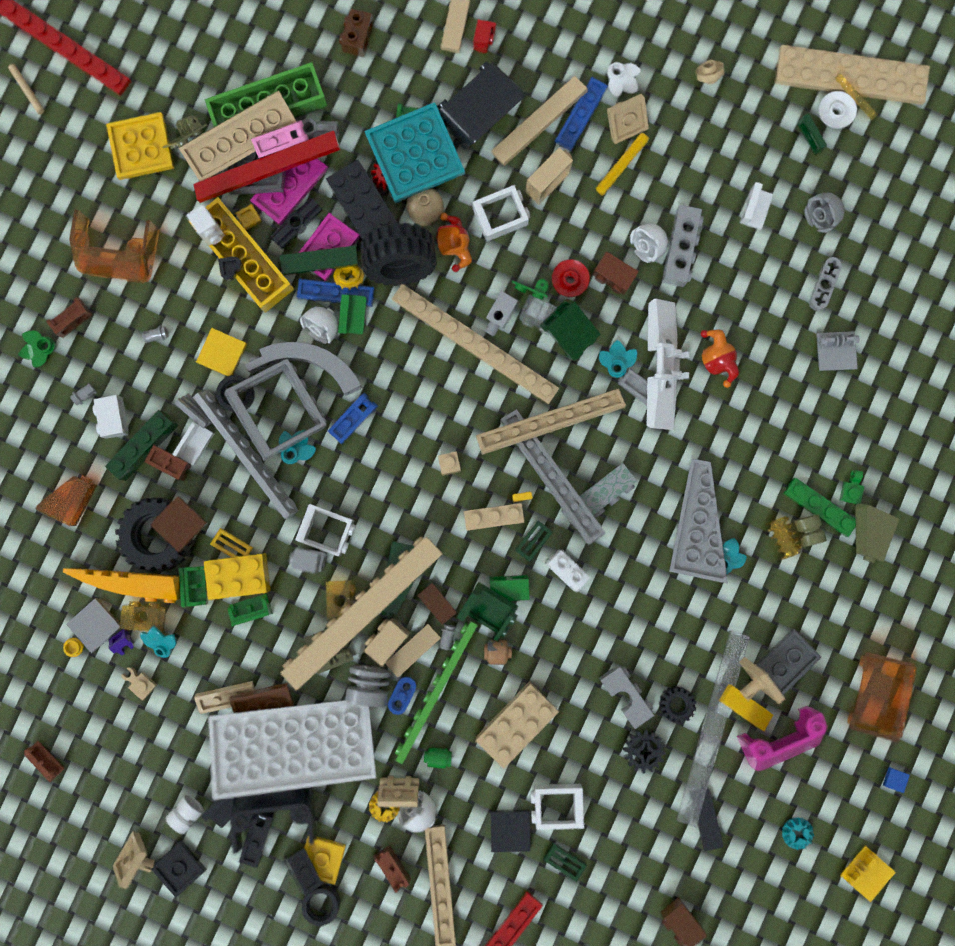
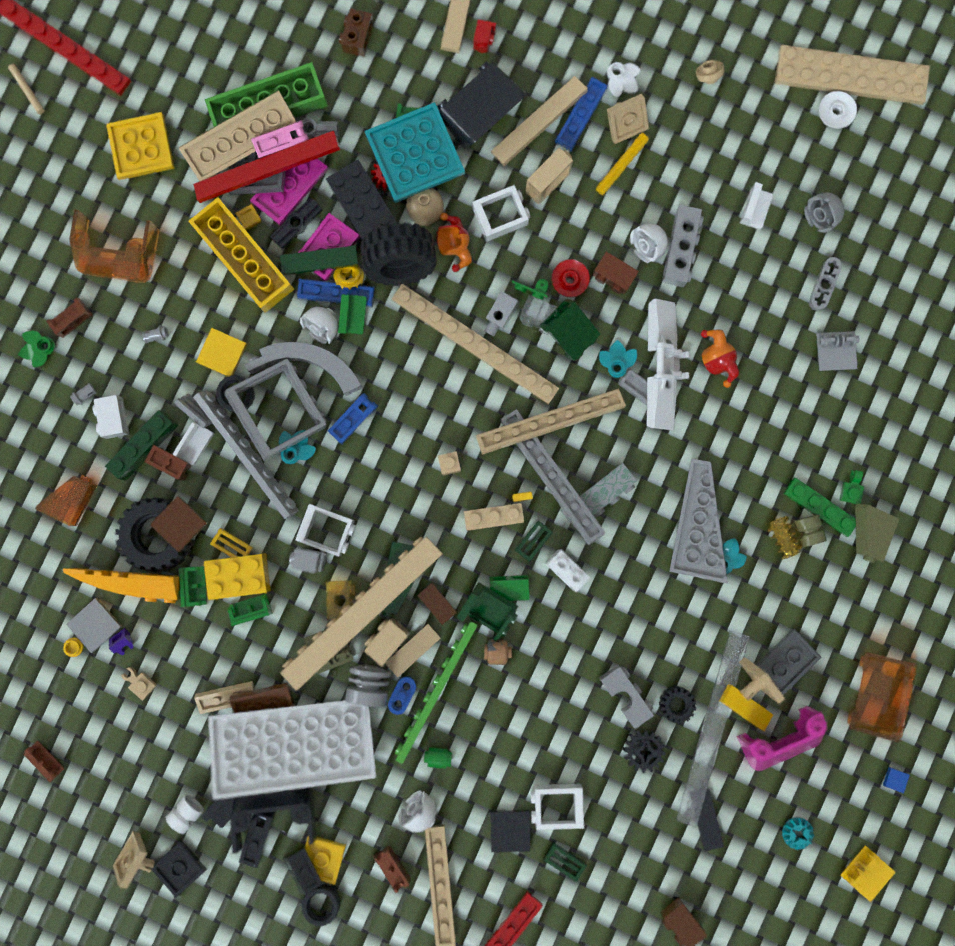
(131, 616): clear yellow brick -> none
(158, 642): teal plate -> none
(188, 128): olive hinge -> none
(205, 225): white brick -> none
(229, 267): black tile -> none
(388, 815): yellow gear -> none
(398, 792): tan plate -> none
(447, 636): light grey pin -> none
(516, 725): tan brick -> none
(812, 134): dark green tile -> none
(856, 96): clear yellow bar -> none

